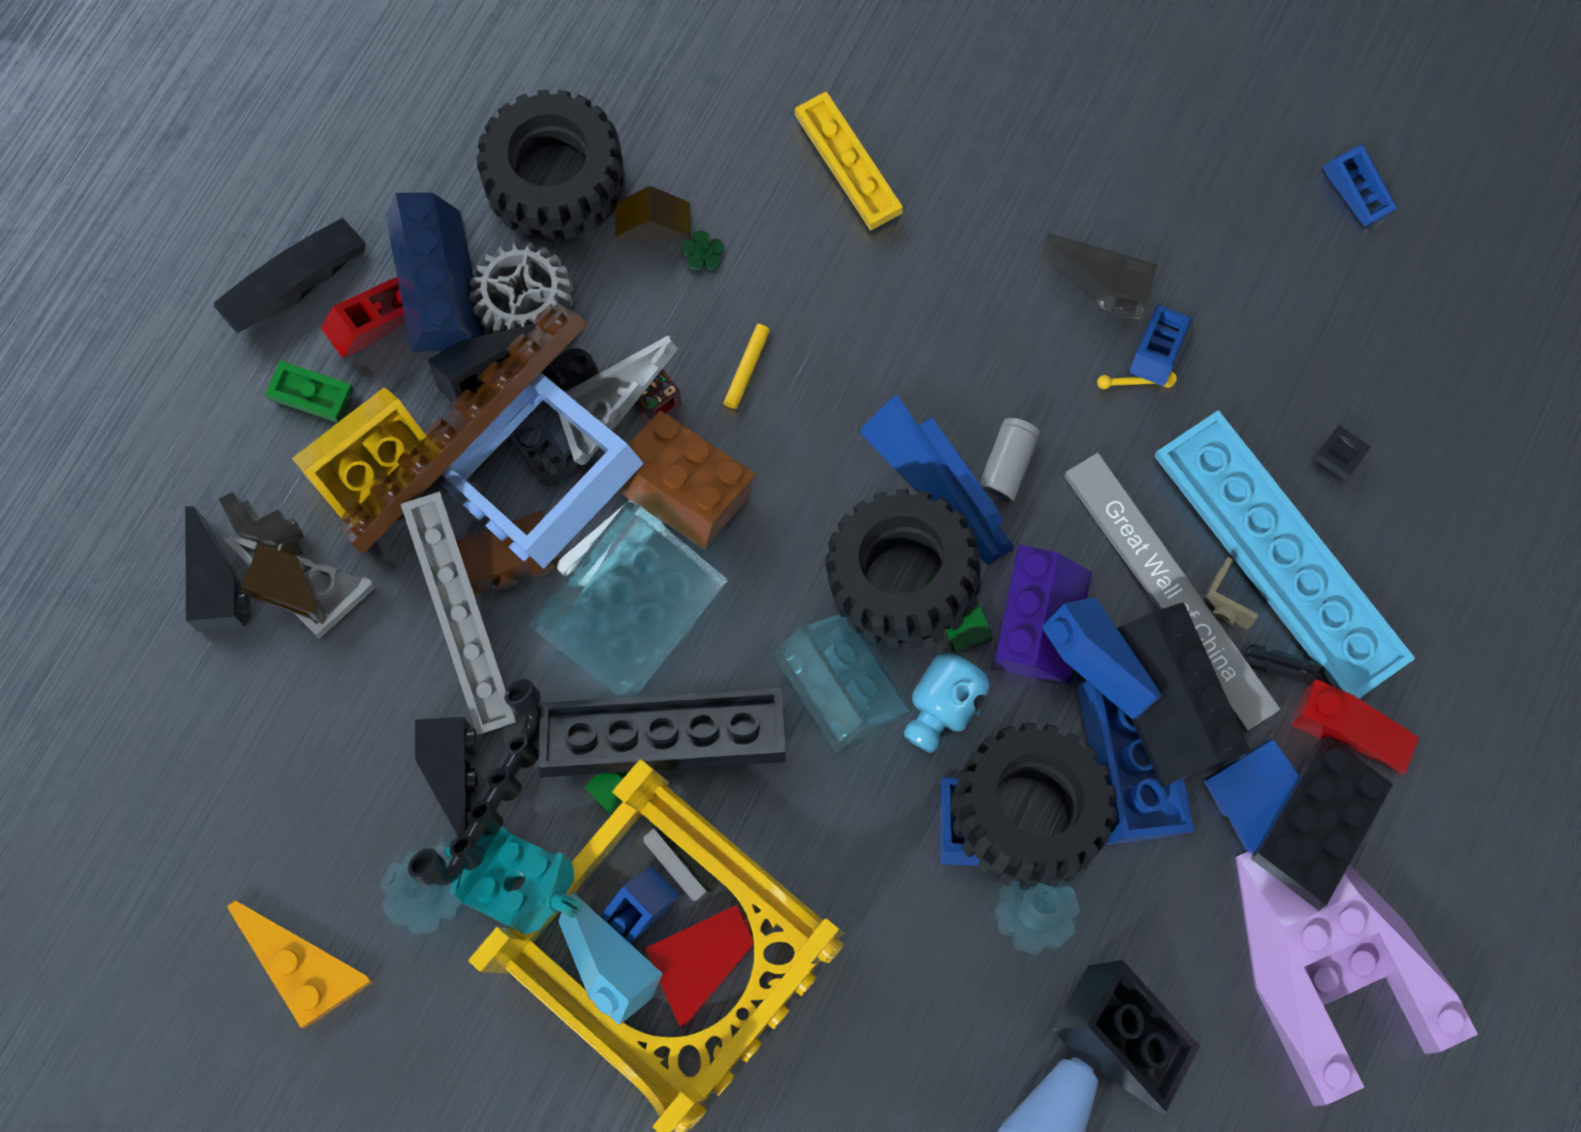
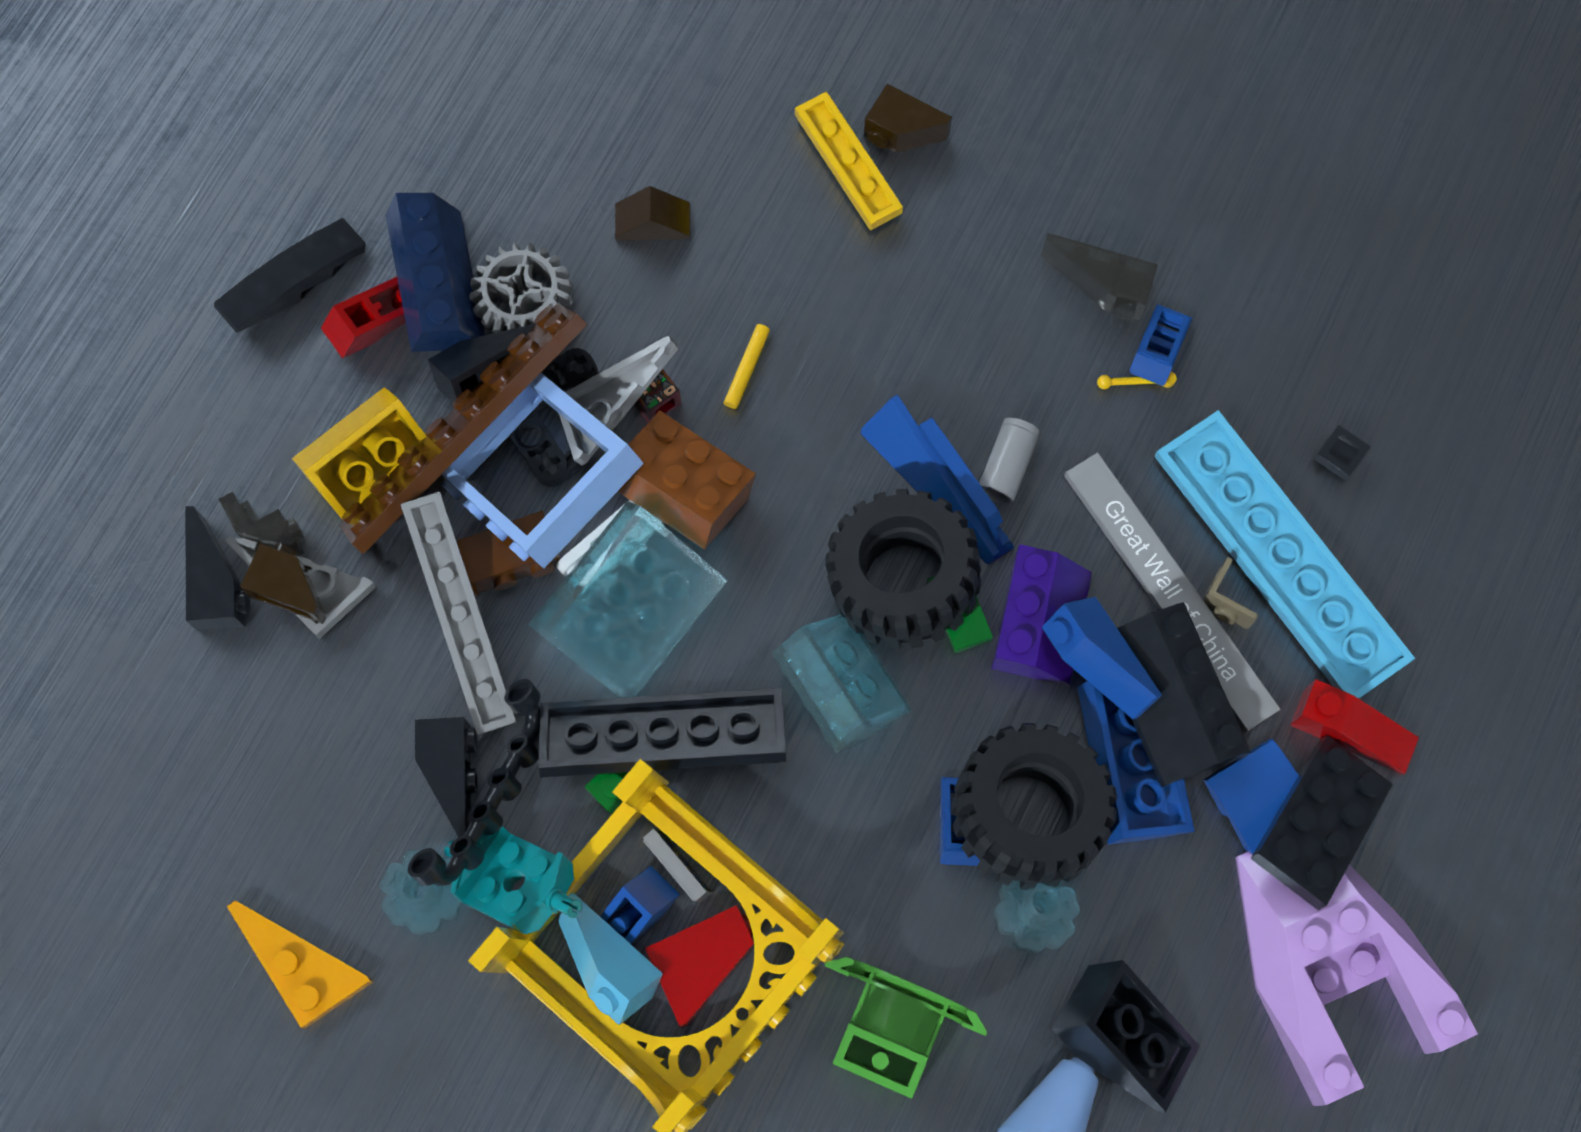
(309, 391): green plate -> none
(541, 123): black tyre -> none
(702, 252): dark green plant -> none
(894, 1027): none -> bright green piece
(904, 122): none -> dark brown slope
(946, 698): medium azure piece -> none
(1283, 664): black axle -> none
(1343, 182): blue slope -> none

